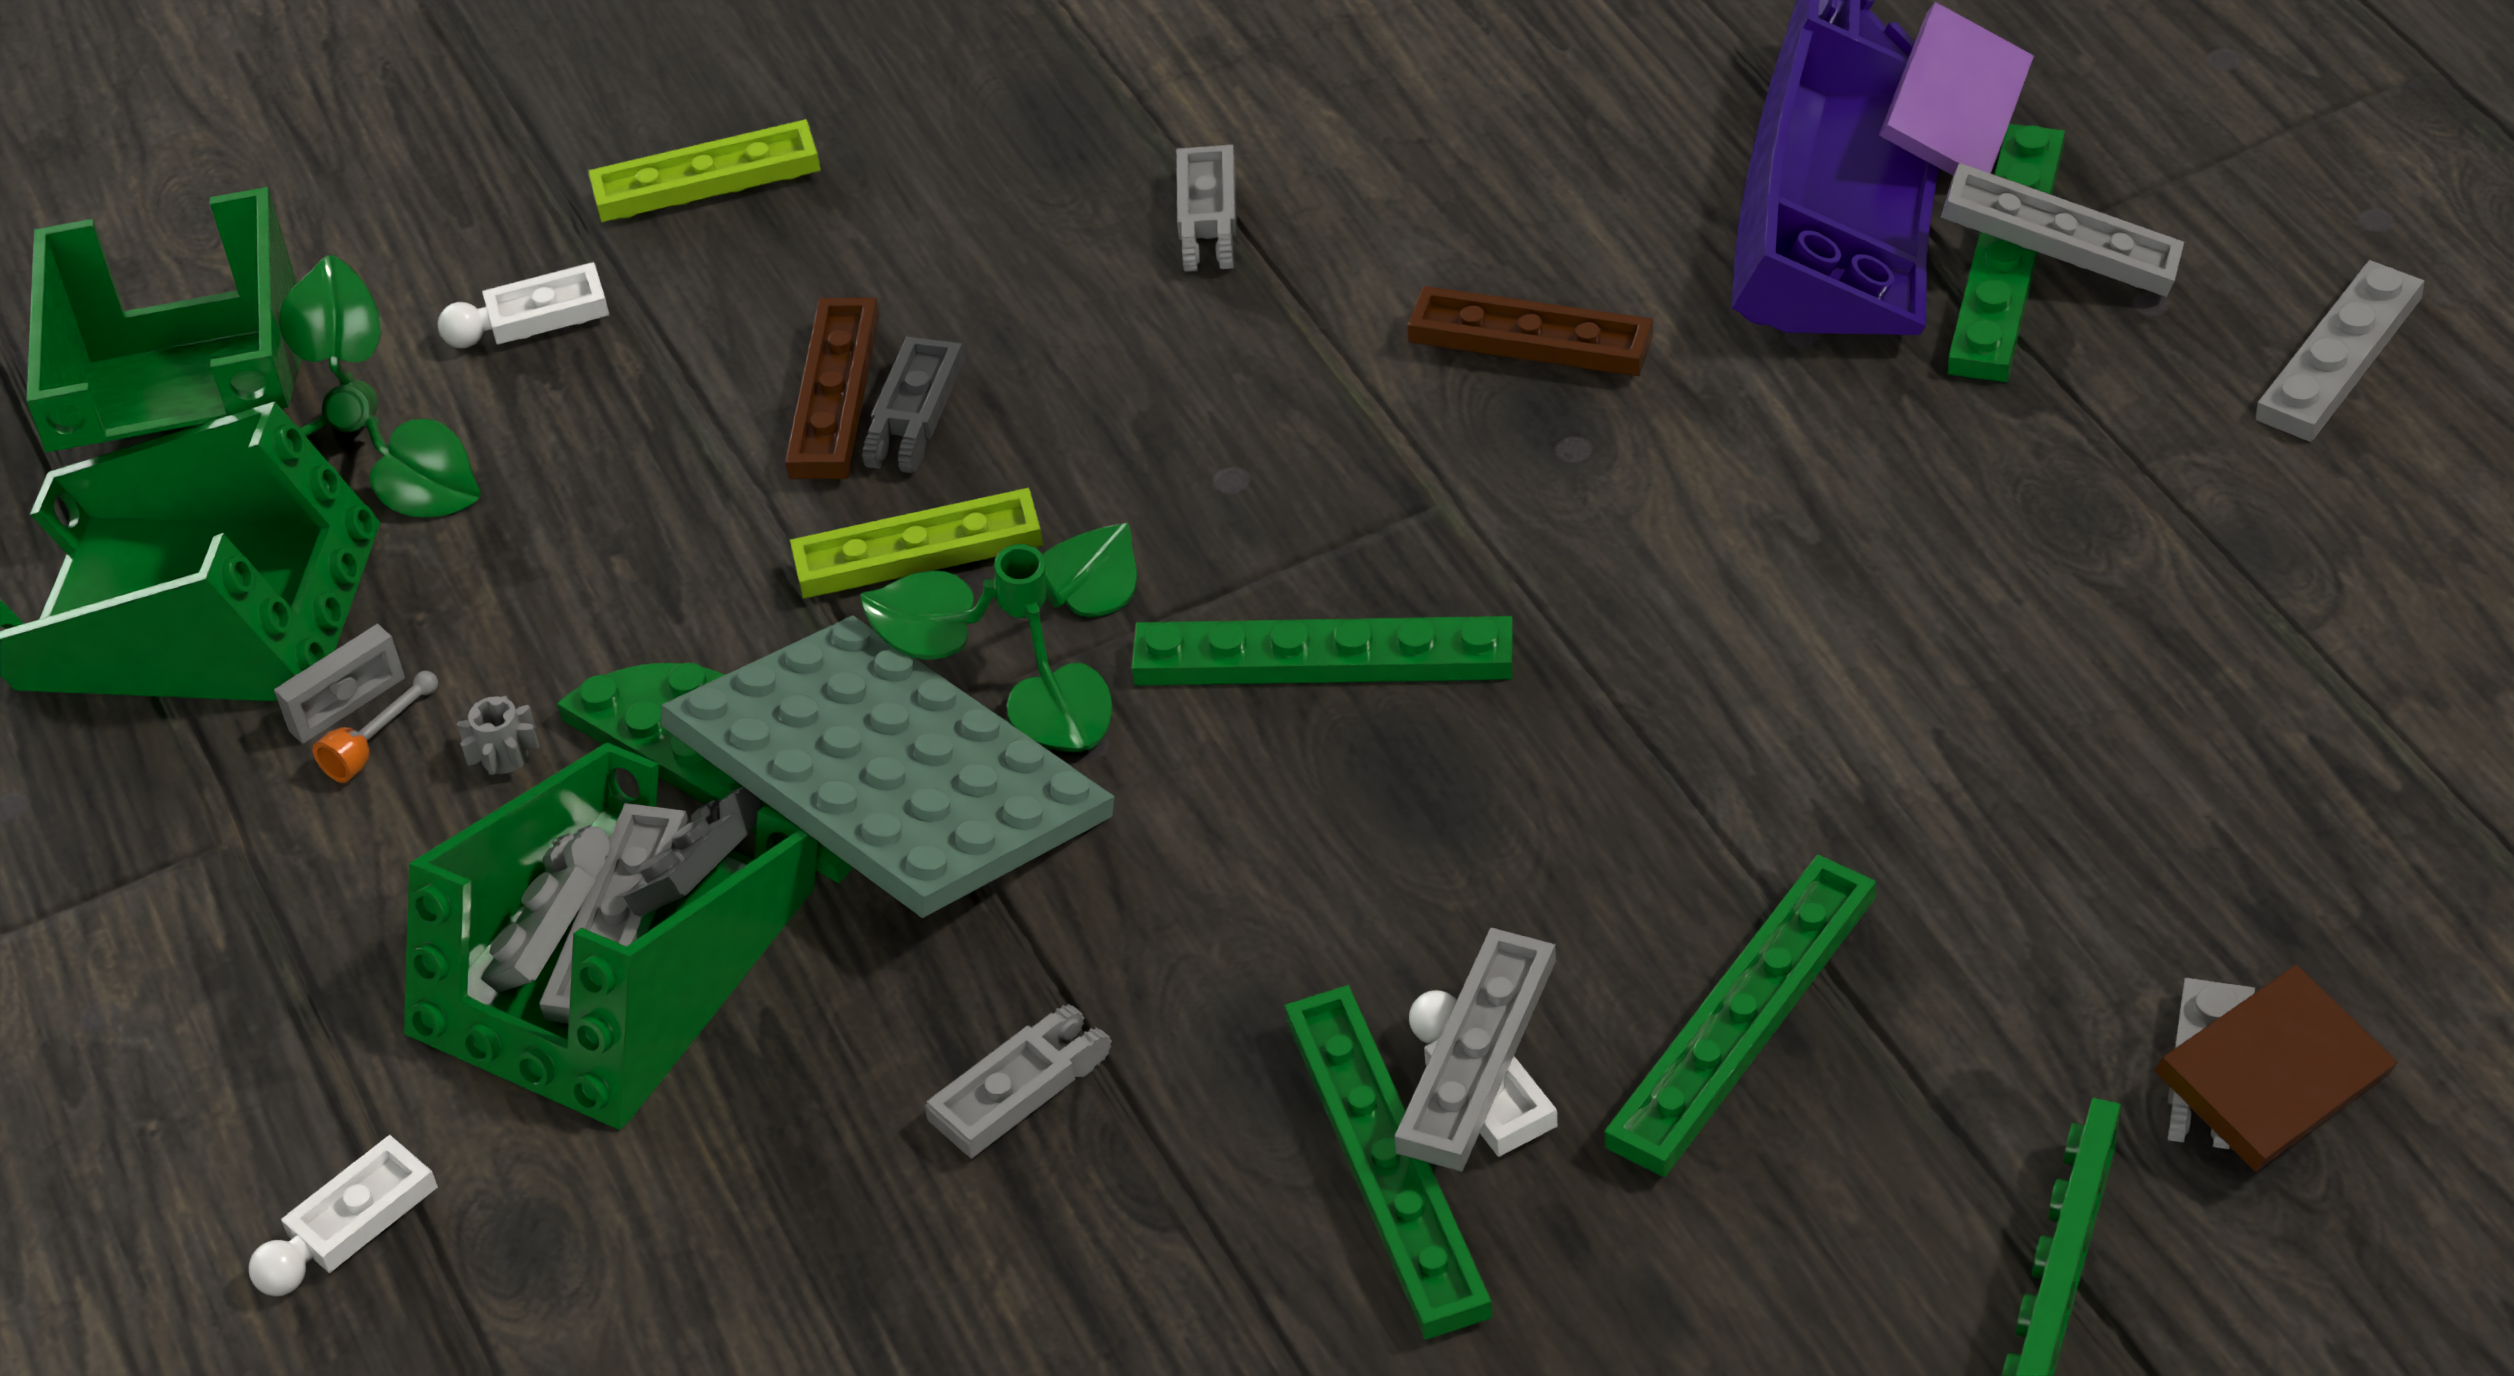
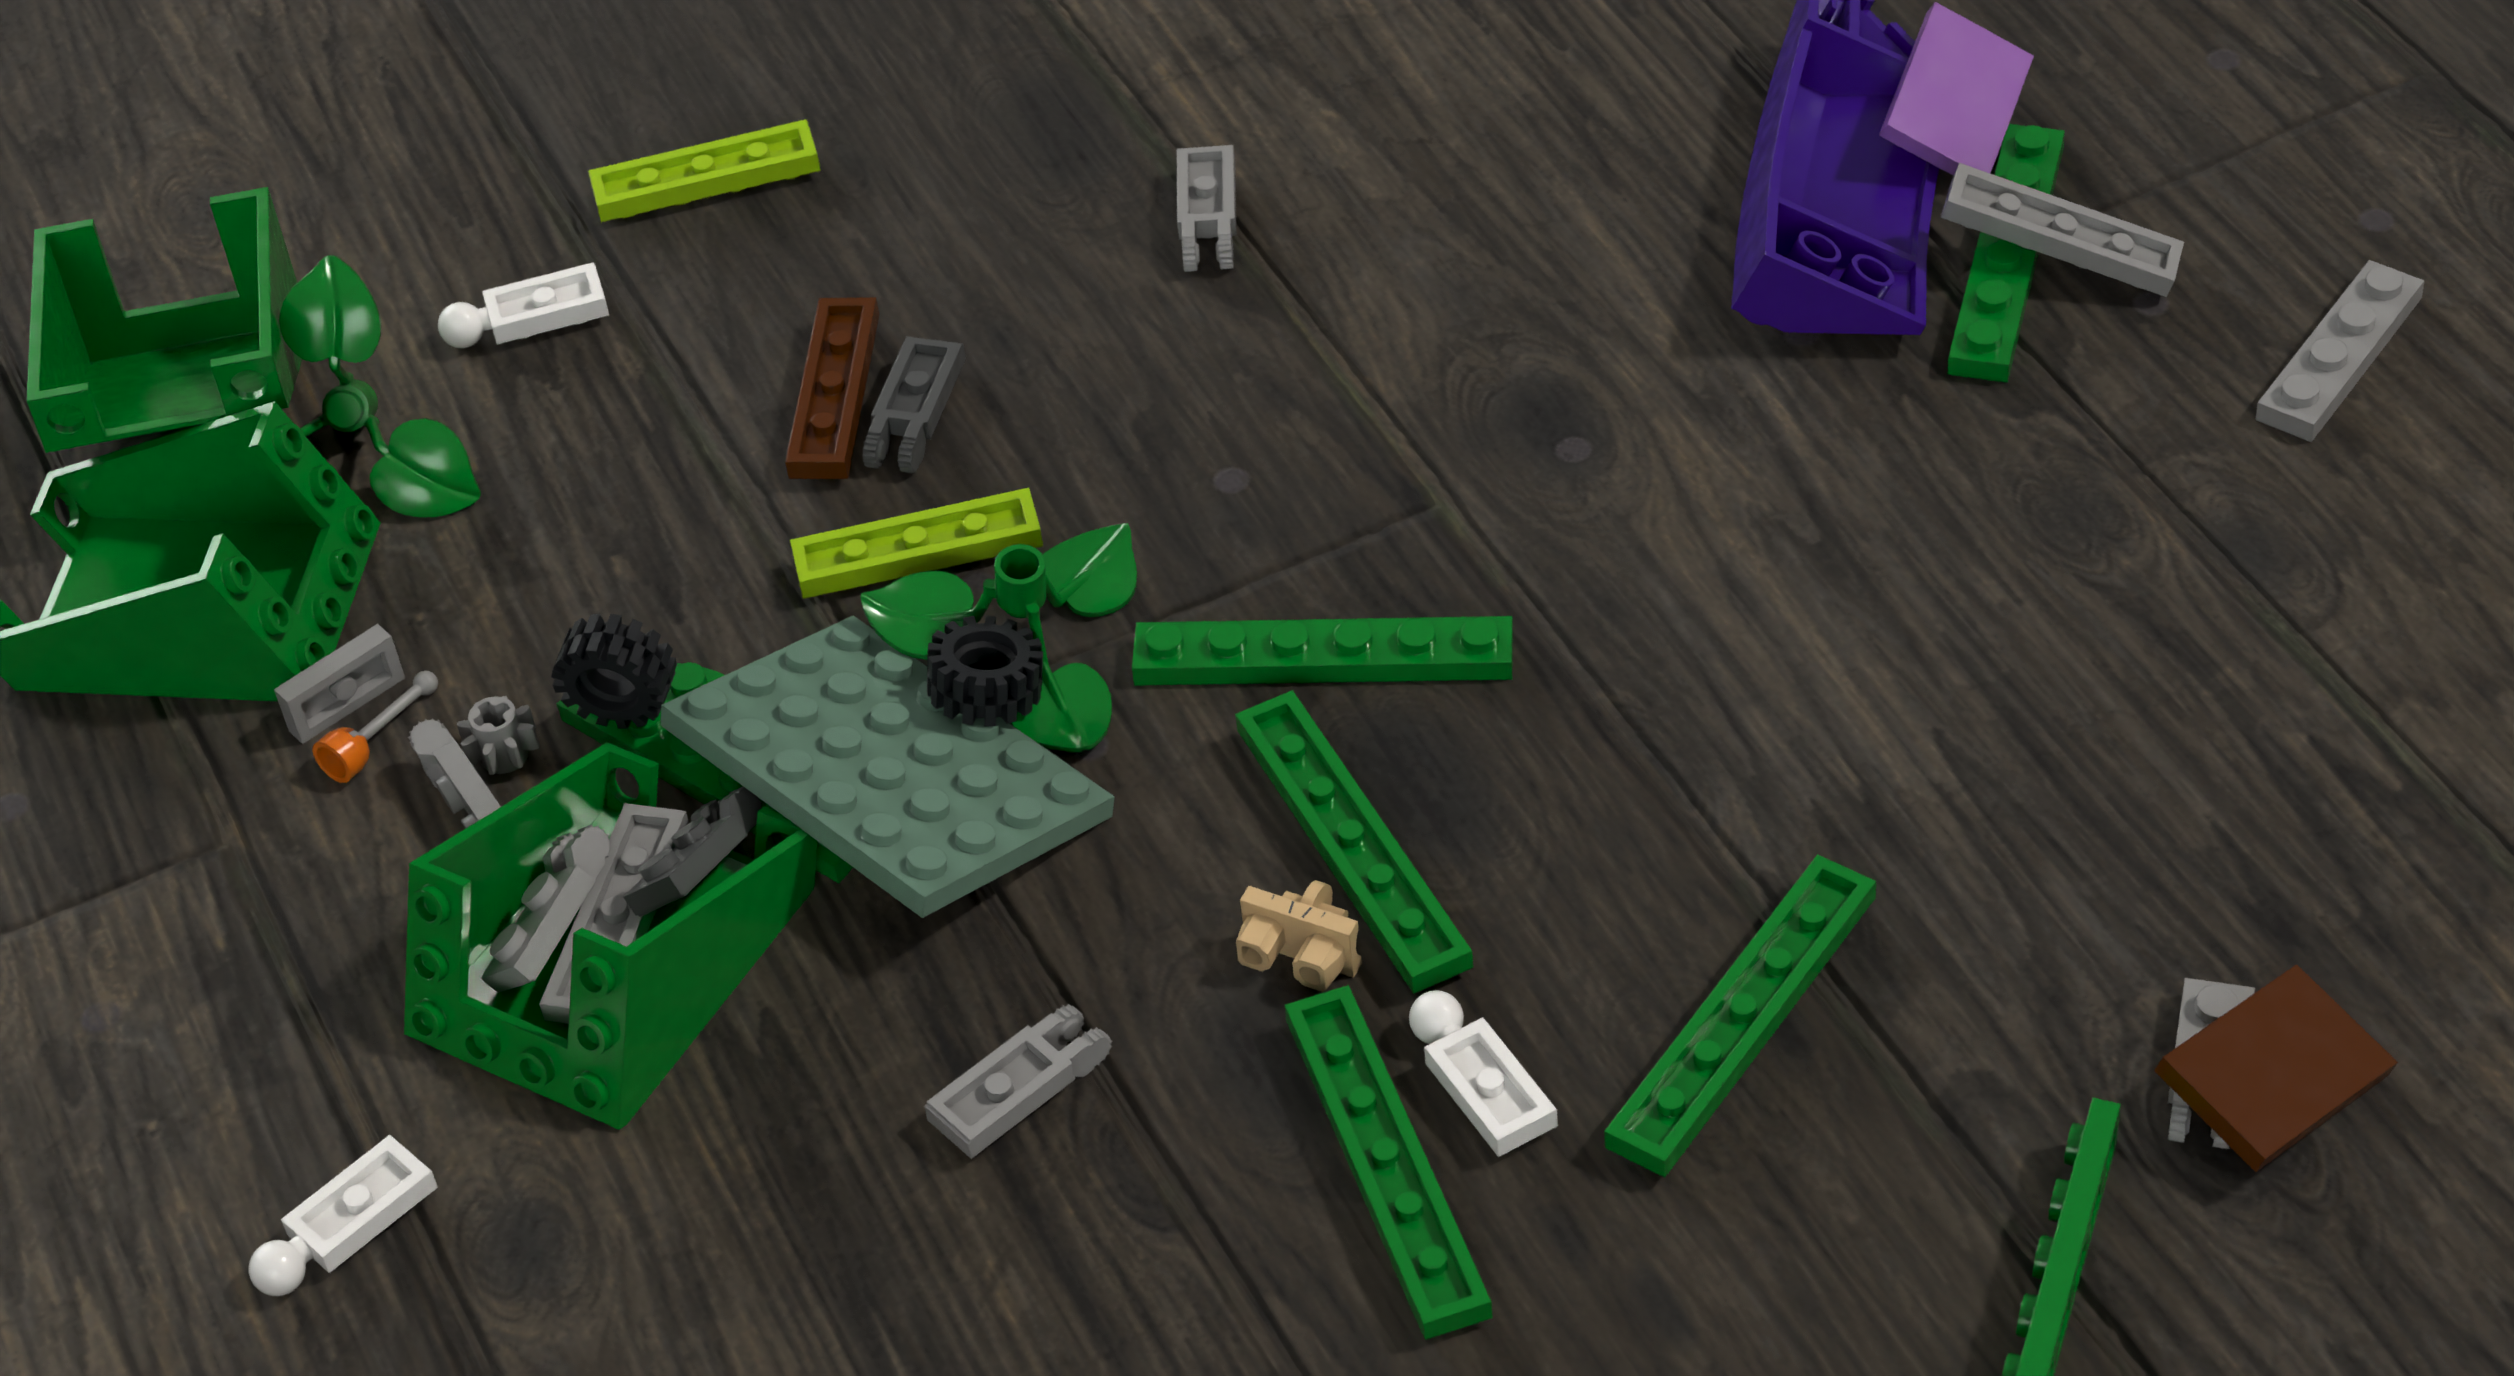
(451, 771): none -> light grey hinge
(614, 671): none -> black tyre
(984, 670): none -> black tyre
(1299, 927): none -> tan hips
(1354, 842): none -> green plate
(1475, 1049): light grey plate -> none
(1530, 330): reddish brown plate -> none

